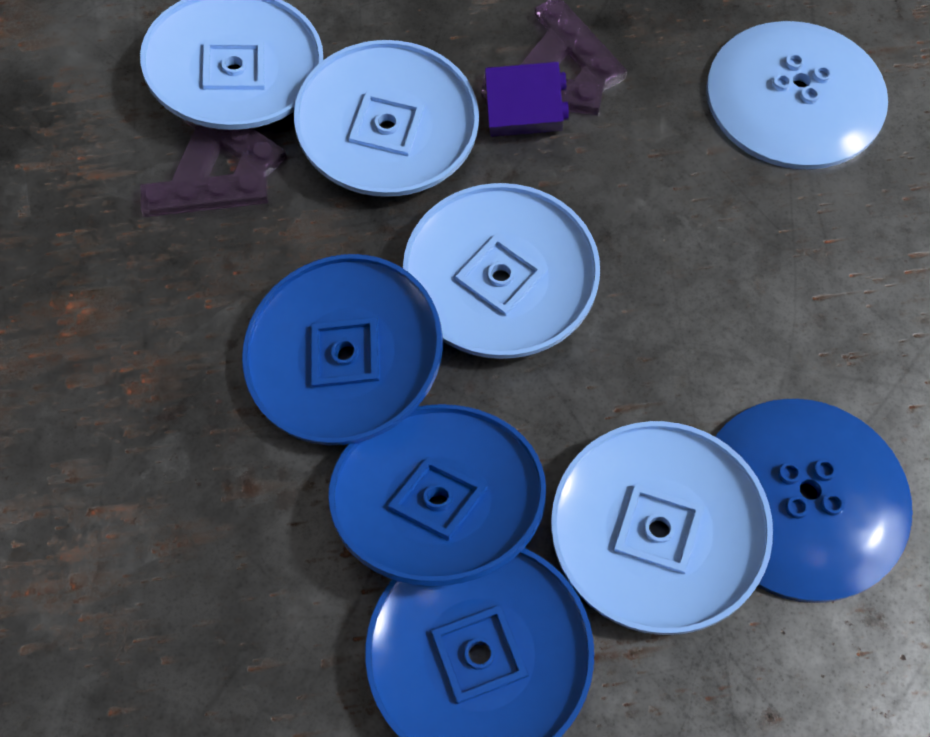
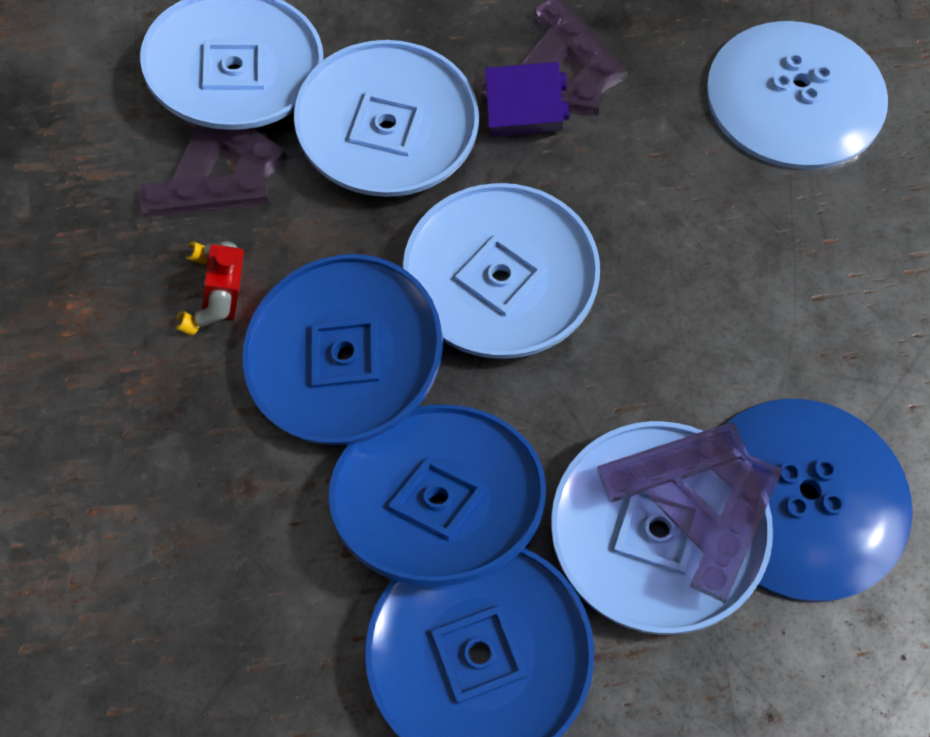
(220, 286): none -> torso
(721, 538): none -> clear purple plate

